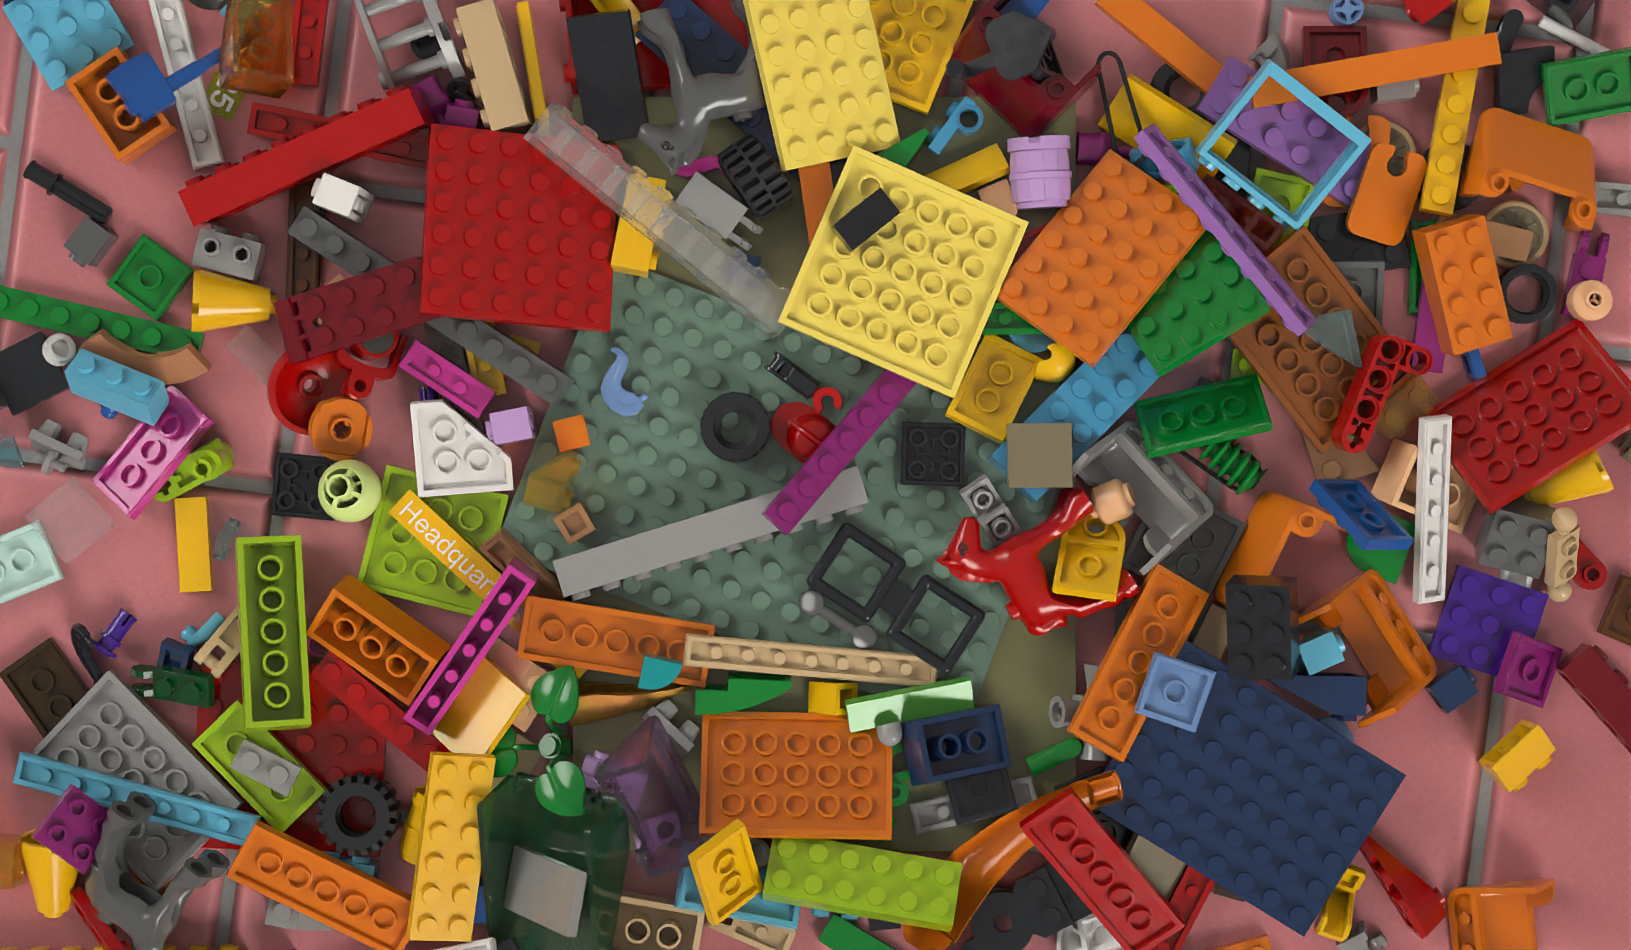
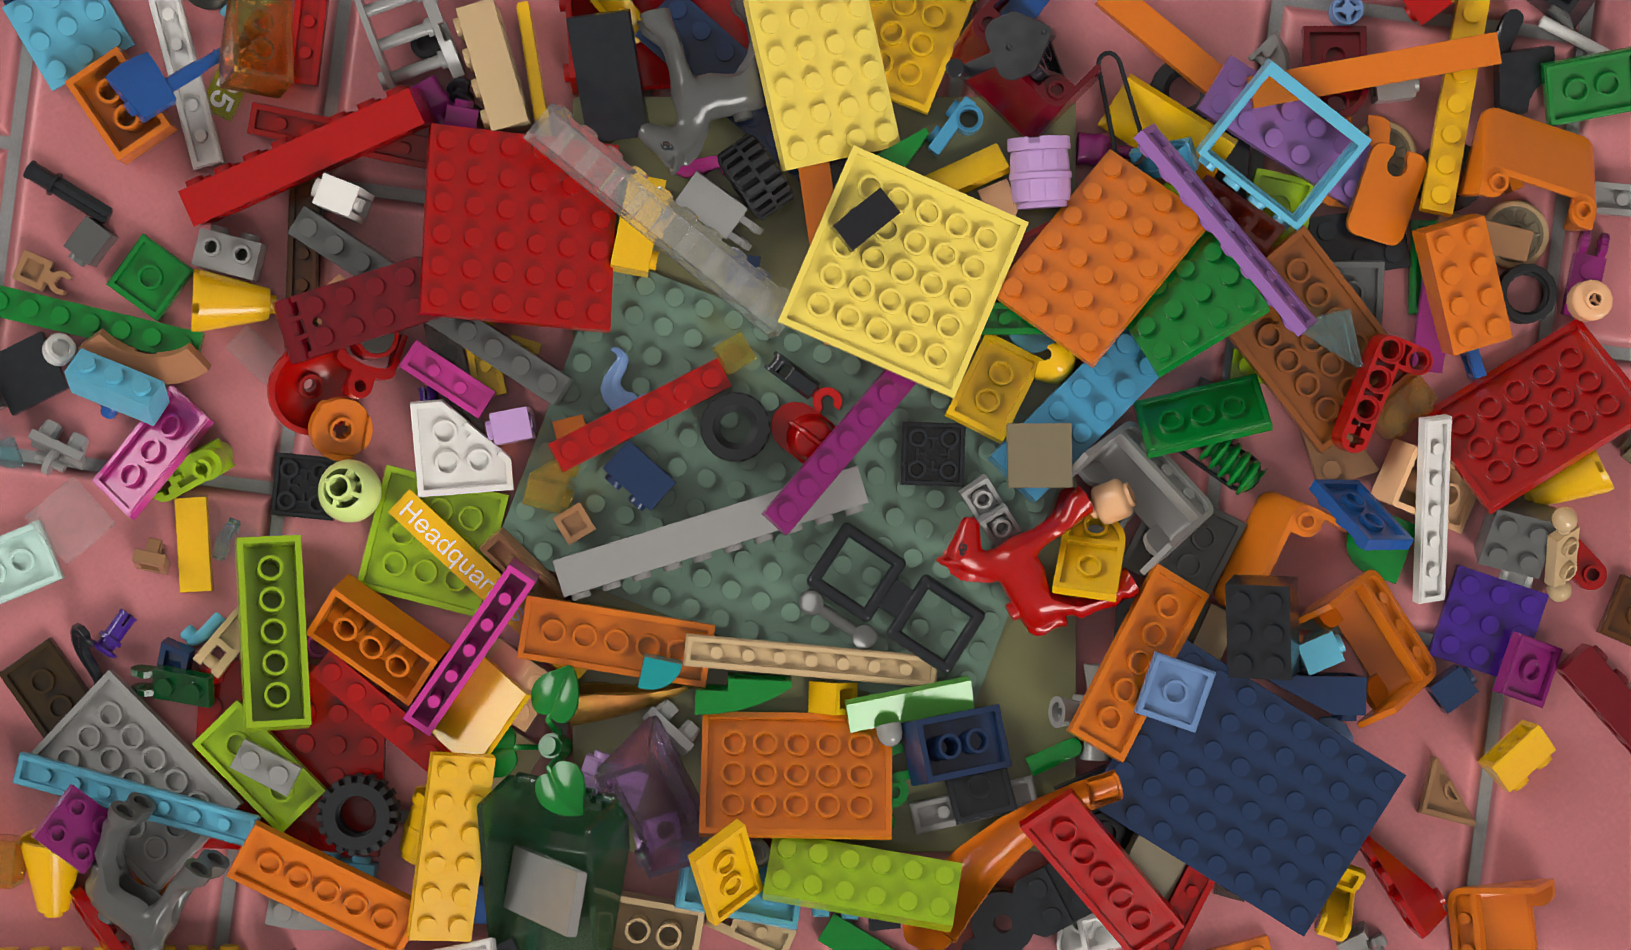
(38, 272): none -> medium nougat plate
(152, 557): none -> medium nougat tile
(639, 415): none -> red plate
(639, 476): none -> dark blue brick
(734, 353): none -> clear yellow plate
(1441, 798): none -> medium nougat tile

